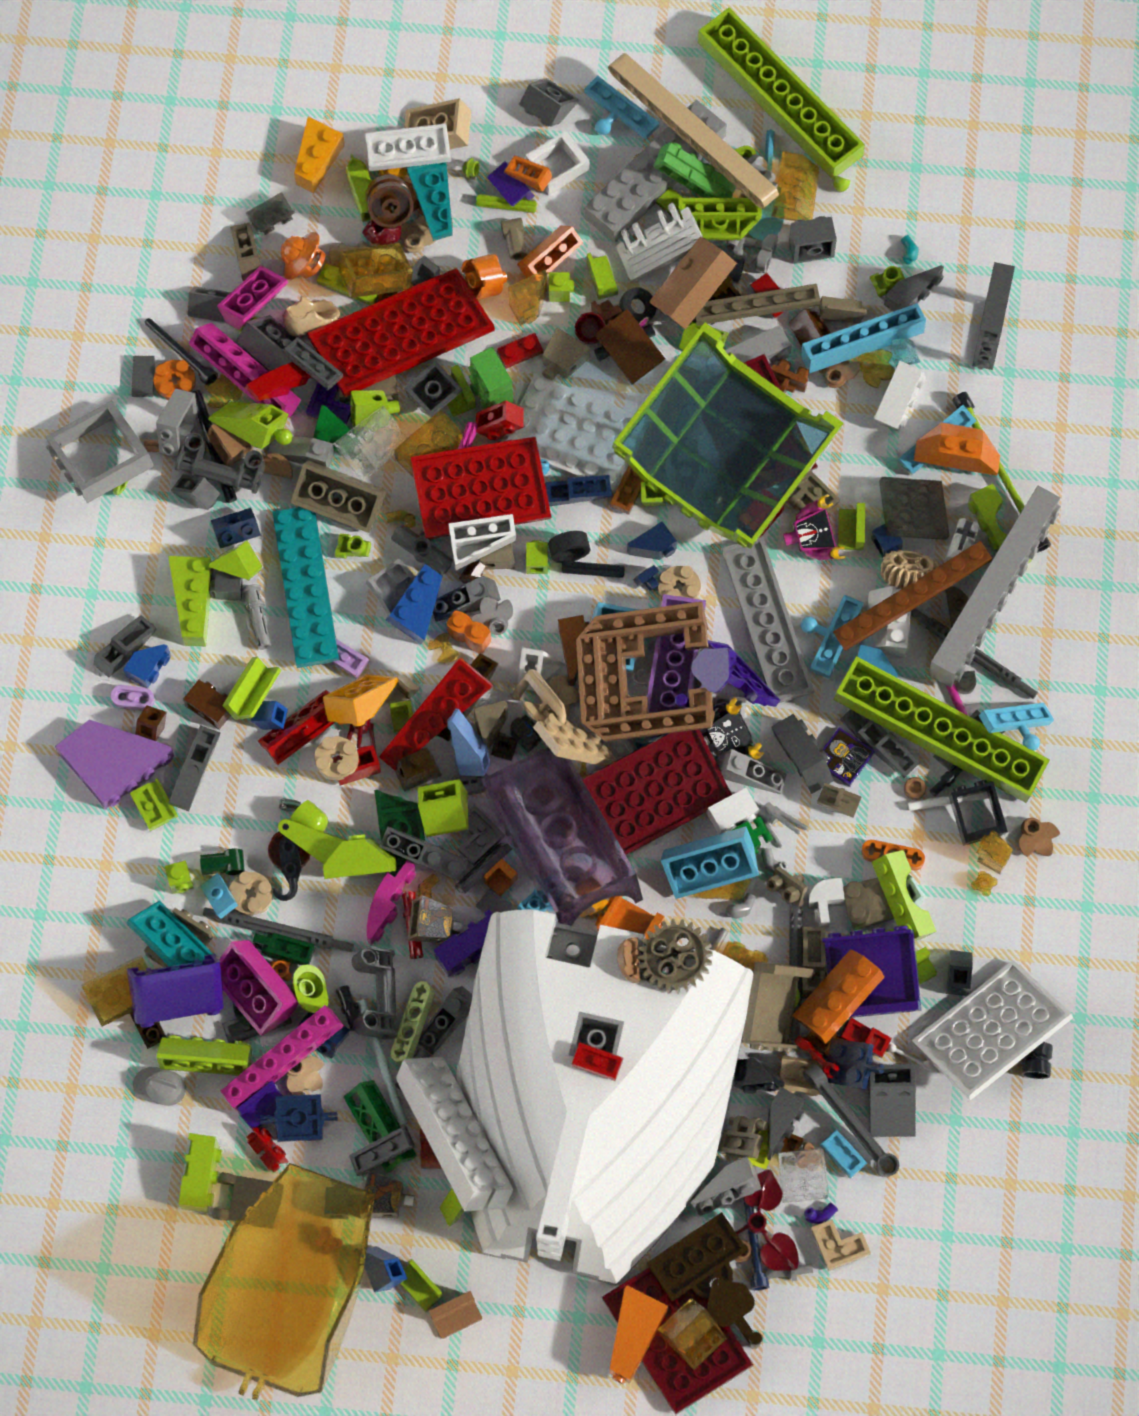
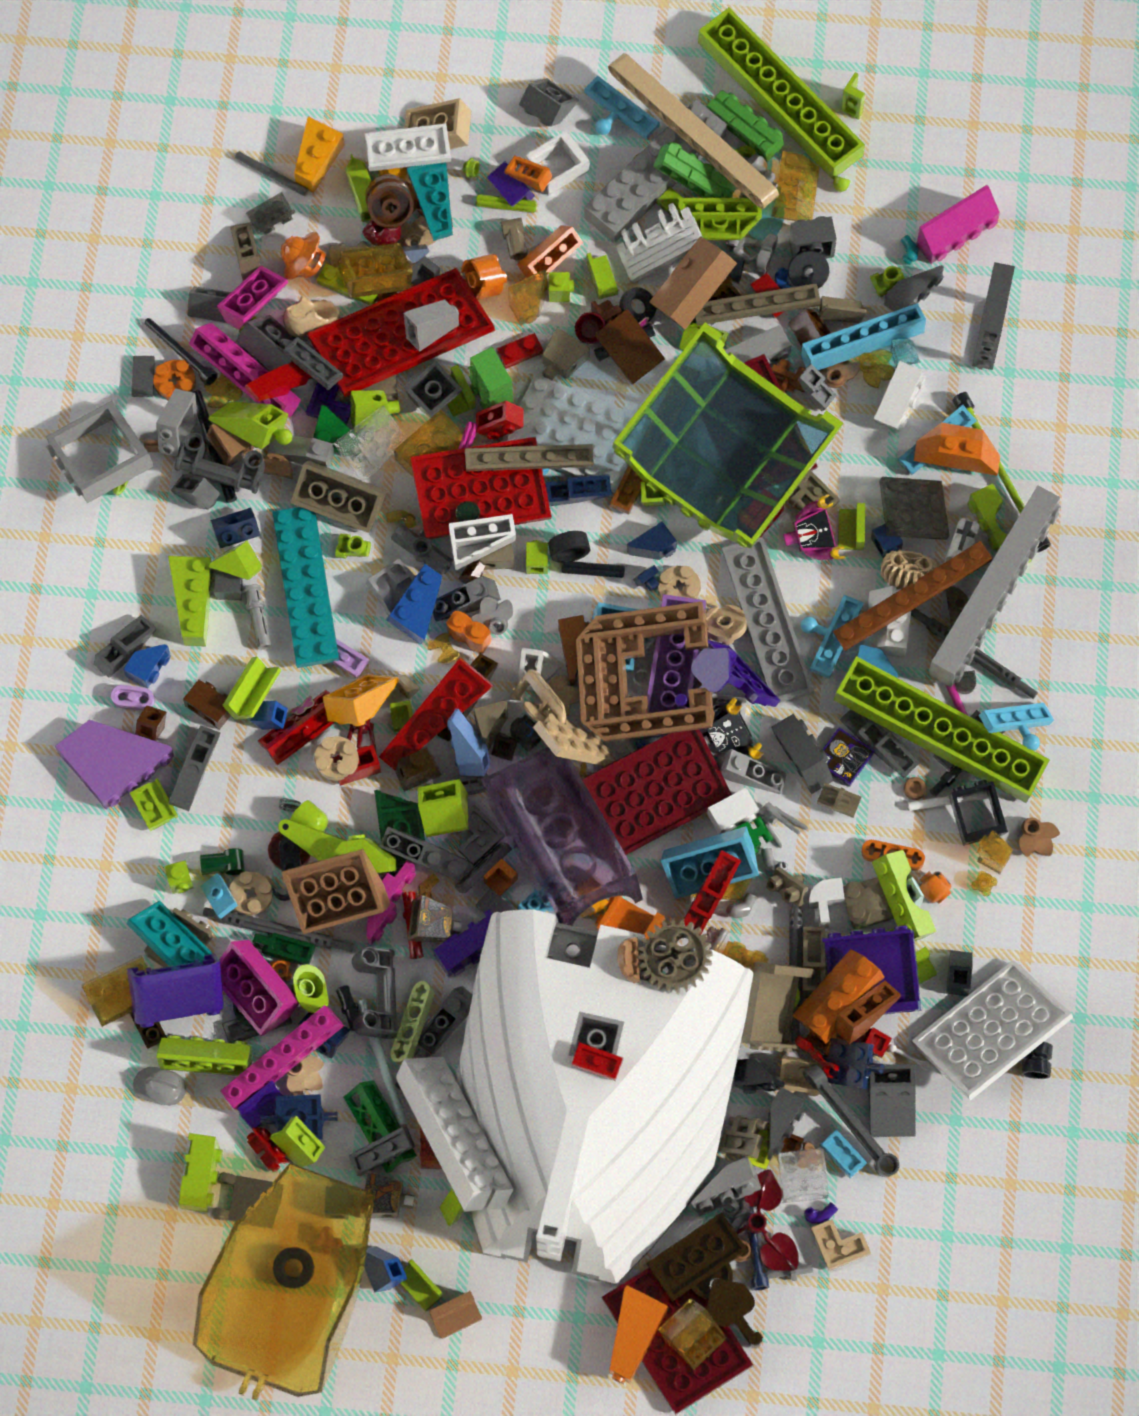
(271, 173): none -> dark grey bar
(298, 1143): none -> lime panel
(307, 1267): none -> black tyre
(308, 702): none -> sticker
(335, 891): none -> medium nougat slope
(416, 252): none -> sand blue slope
(430, 323): none -> light grey slope
(467, 511): none -> clear green piece
(529, 457): none -> dark tan plate
(712, 890): none -> red slope
(726, 633): none -> tan plate
(739, 1214): none -> dark grey tile
(747, 126): none -> bright green brick
(781, 278): none -> blue arm
(808, 260): none -> black plate
(815, 388): none -> dark grey slope
(853, 98): none -> lime panel
(865, 1012): none -> dark orange slope
(935, 887): none -> orange head
(958, 225): none -> dark pink slope

